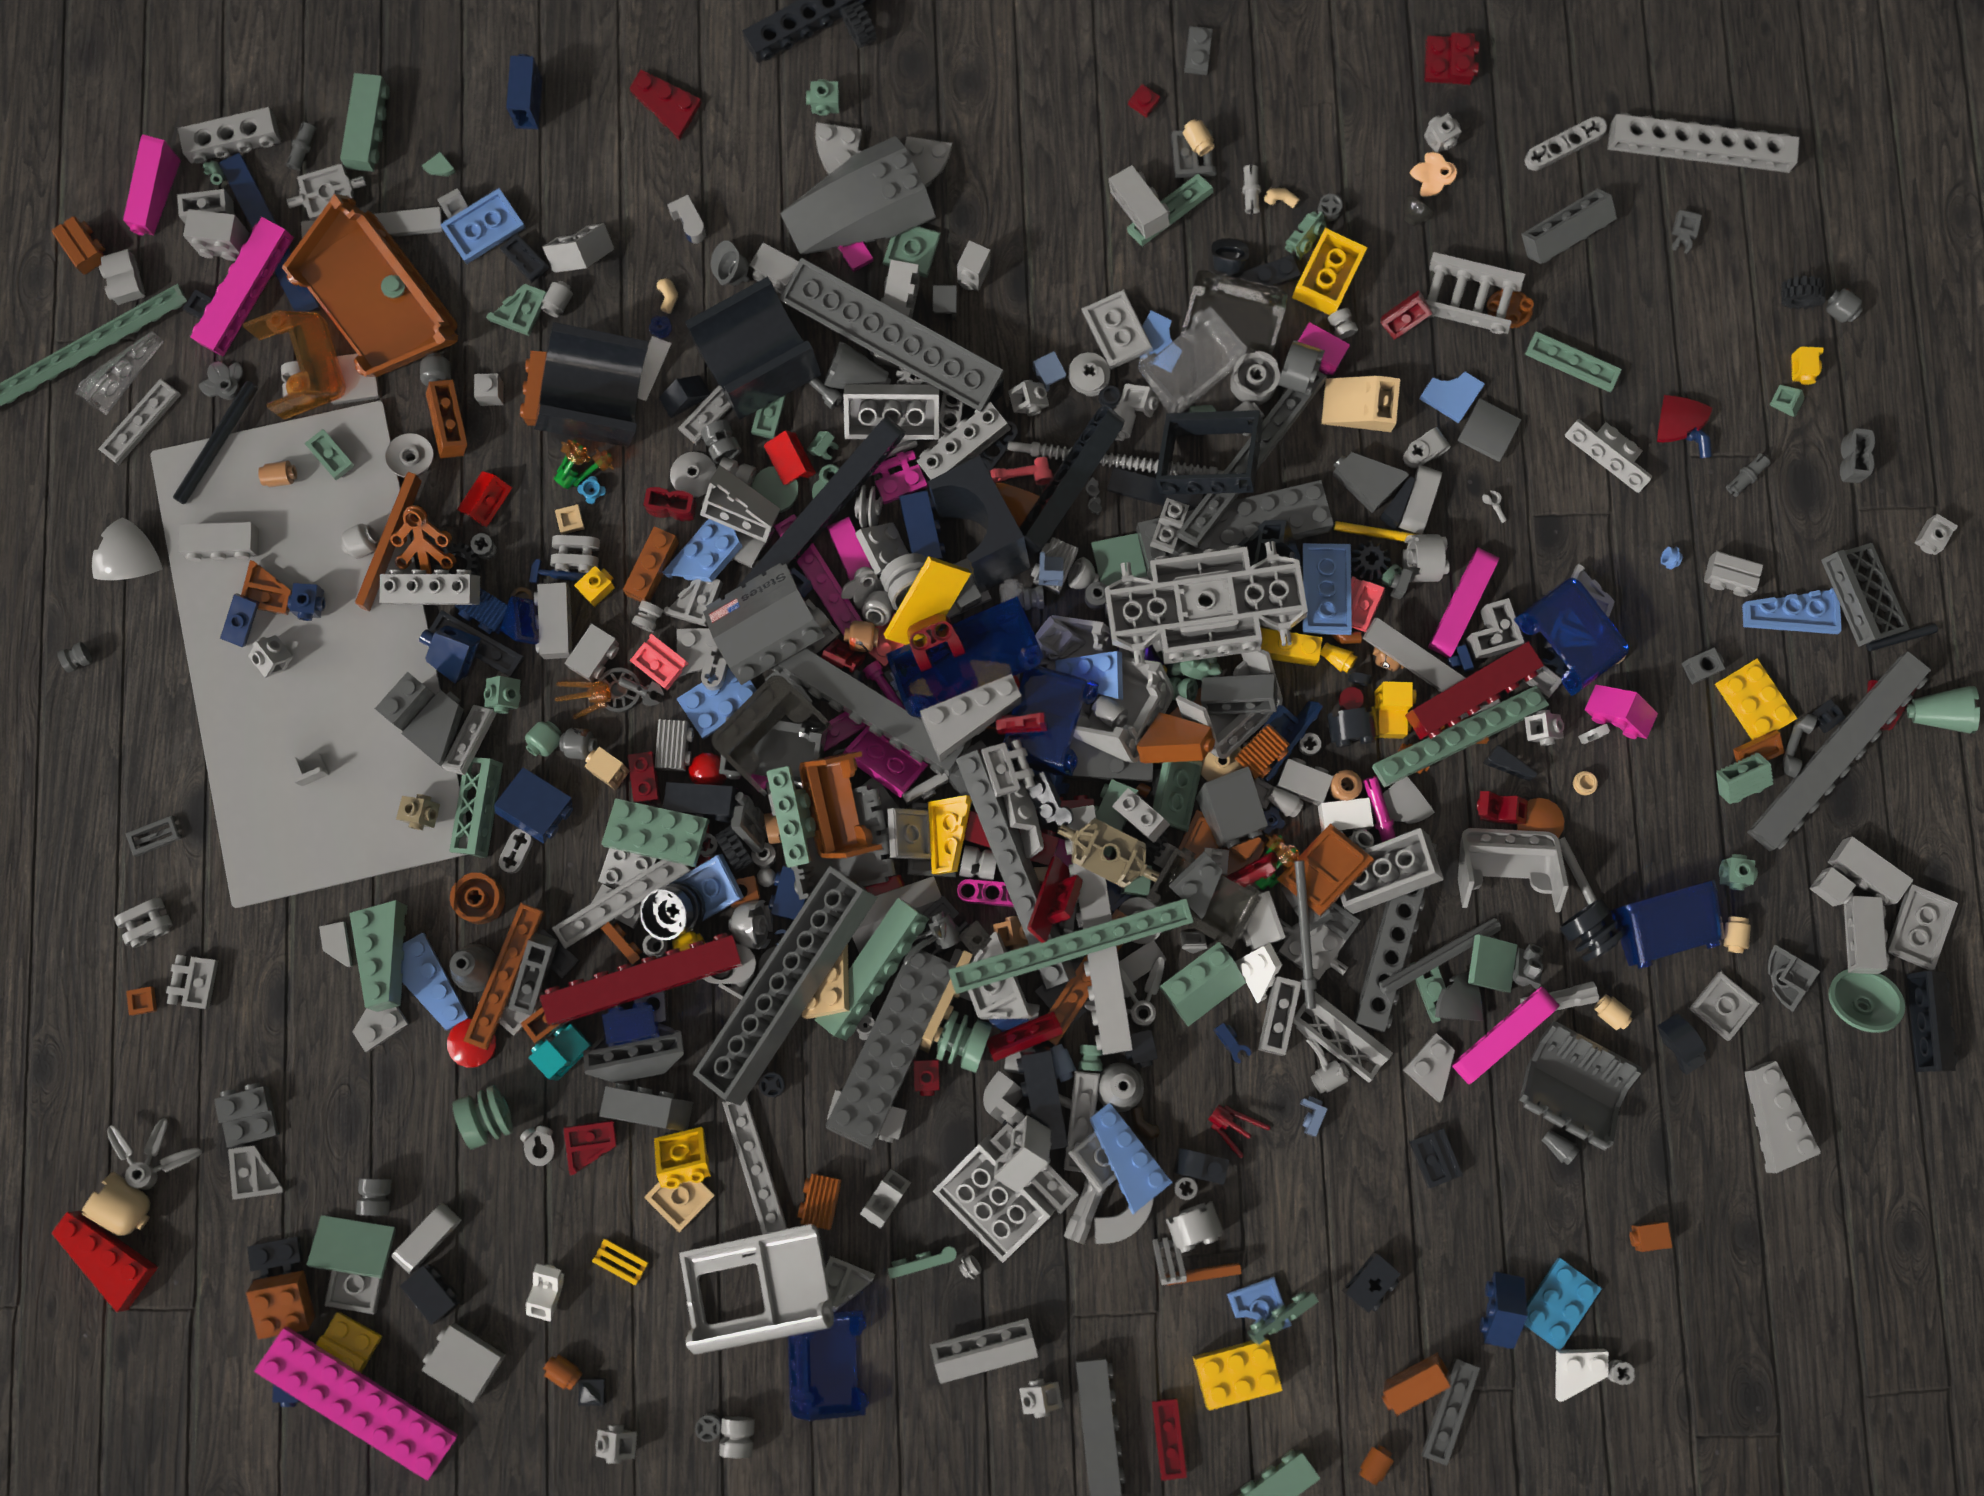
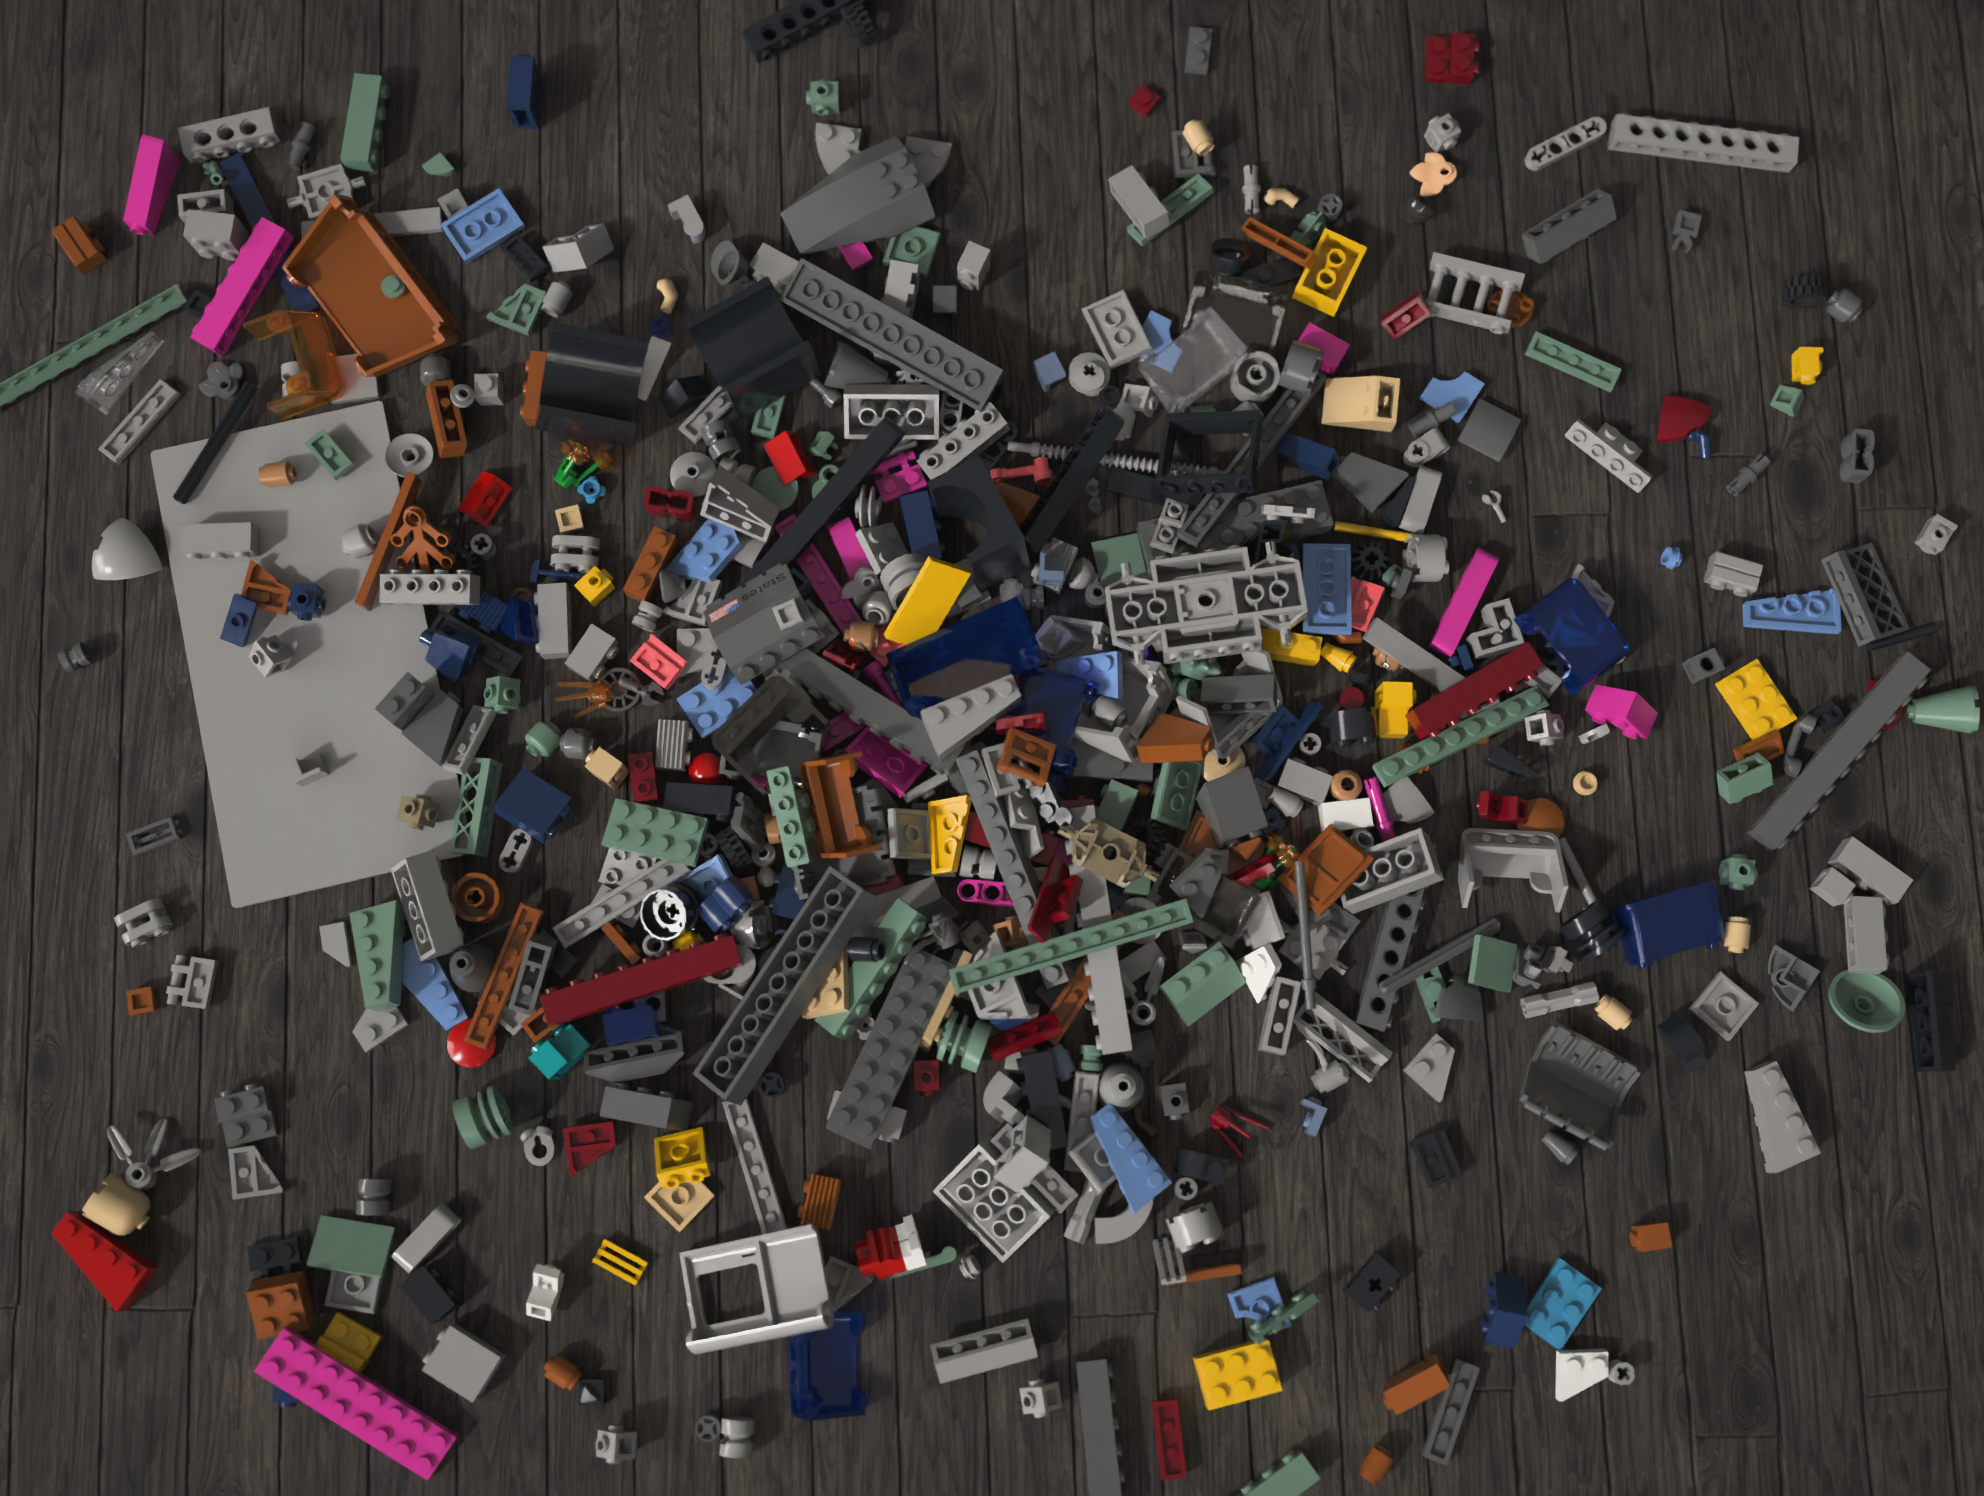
(122, 277): light grey brick -> none
(427, 905): none -> light grey brick
(462, 401): none -> light grey plate
(668, 103): dark red wing -> none
(670, 585): none -> dark grey brick
(725, 904): none -> dark blue brick
(788, 614): none -> light grey tile
(866, 949): none -> black brick
(885, 1198): light grey brick -> none
(890, 1250): none -> red hips
(933, 638): dark red piece -> none
(1028, 398): light grey brick -> none
(1029, 750): none -> dark orange plate
(1141, 815): light grey brick -> none
(1167, 1093): none -> dark grey brick
(1227, 1036): dark blue plate -> none
(1262, 751): dark orange brick -> none
(1280, 243): none -> dark orange piece
(1296, 515): none -> light grey wing
(1308, 456): none -> dark blue brick
(1342, 323): light grey wheel -> none
(1432, 419): none -> dark grey pin
(1505, 1035): dark pink beam -> none
(1555, 960): none -> light grey tile
(1921, 927): light grey plate -> none

